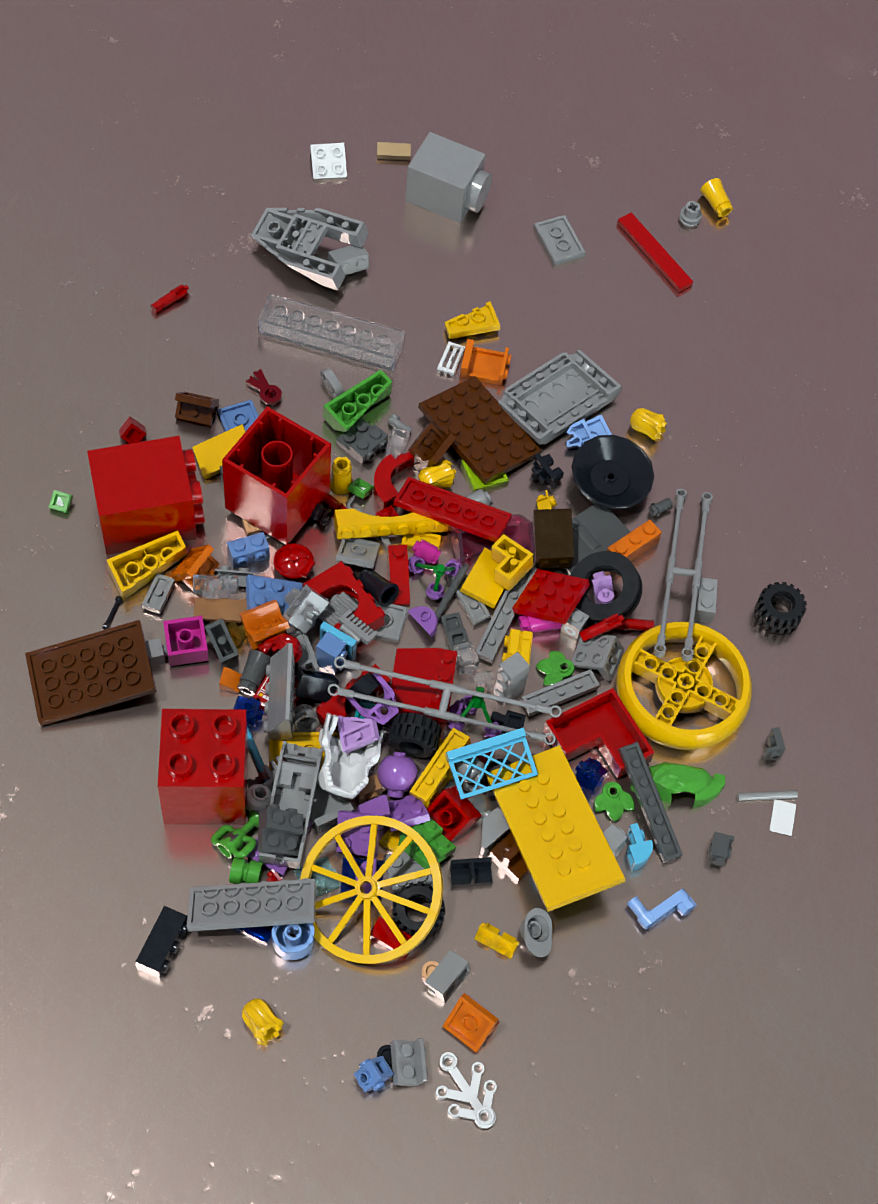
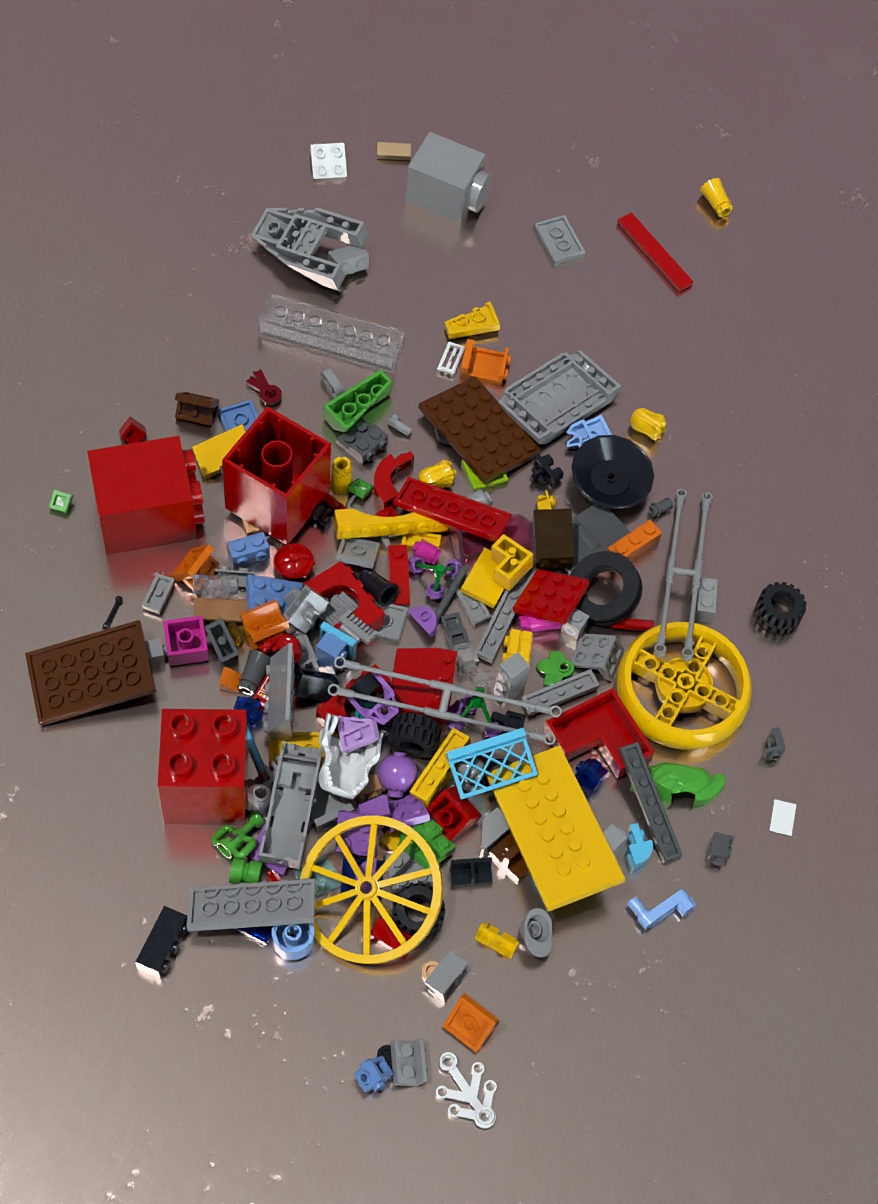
(140, 565): yellow wedge -> none
(169, 298): red piece -> none
(261, 1020): yellow piece -> none
(279, 831): dark grey plate -> none
(311, 718): light grey piece -> none
(397, 442): clear brick -> none
(430, 446): reddish brown bracket -> none
(602, 588): lavender hips -> none
(602, 626): red piece -> none
(615, 803): bright green plate -> none
(690, 214): light grey piece -> none
(767, 795): light grey bar -> none

